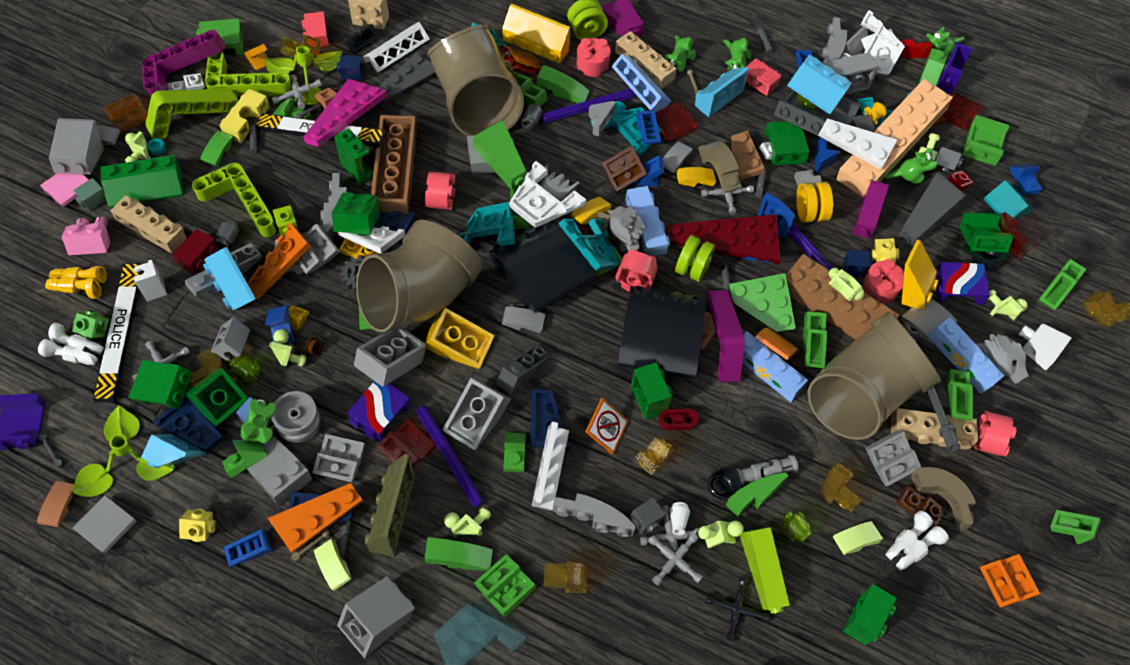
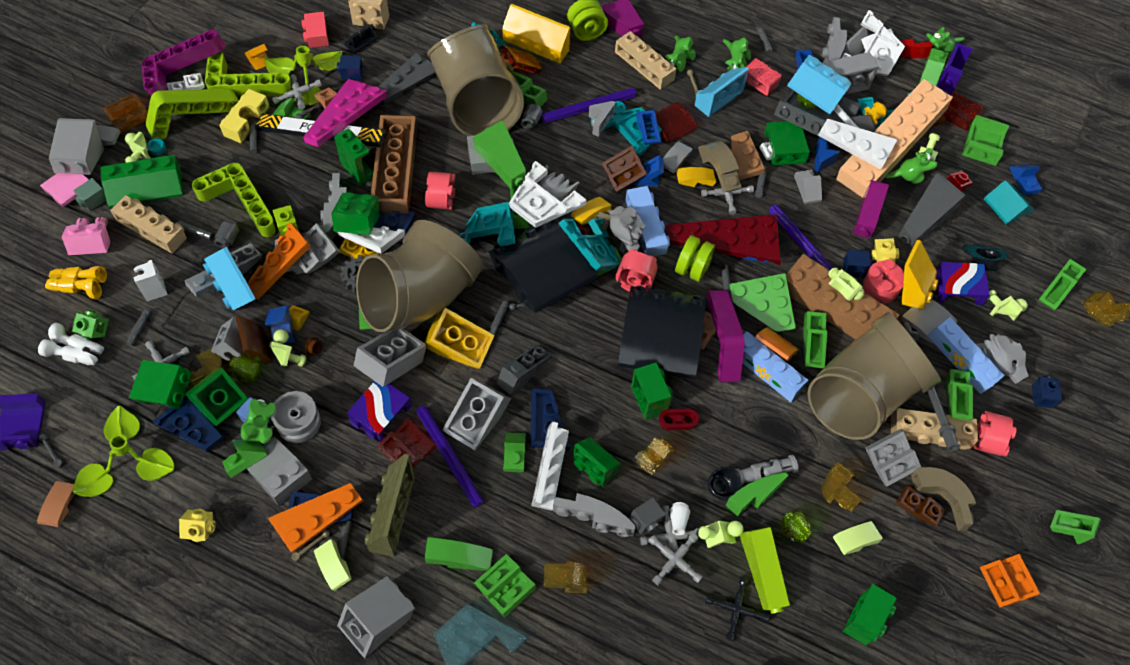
(104, 524): light grey slope -> none
(117, 336): tile -> none
(138, 327): none -> dark grey wheel
(169, 450): medium azure slope -> none
(194, 251): dark red brick -> none
(216, 147): bright green slope -> none
(229, 30): bright green panel -> none
(253, 339): none -> reddish brown slope
(256, 537): blue slope -> none
(289, 46): clear yellow brick -> none
(339, 458): light grey slope -> none
(391, 44): white fence -> none
(466, 524): yellowish green piece -> none
(499, 316): none -> dark grey wheel
(523, 318): light grey slope -> none
(562, 85): bright green slope -> none
(593, 56): coral brick -> none
(595, 461): none -> green slope
(607, 426): piece -> none
(641, 83): light blue brick -> none
(771, 206): blue slope -> none
(814, 202): yellow wheel -> none
(844, 116): none -> white bar
(915, 548): white piece -> none
(948, 159): dark grey brick -> none
(983, 232): green panel -> none
(1019, 241): clear red slope -> none
(1044, 344): white torso -> none
(1046, 392): none -> dark blue brick

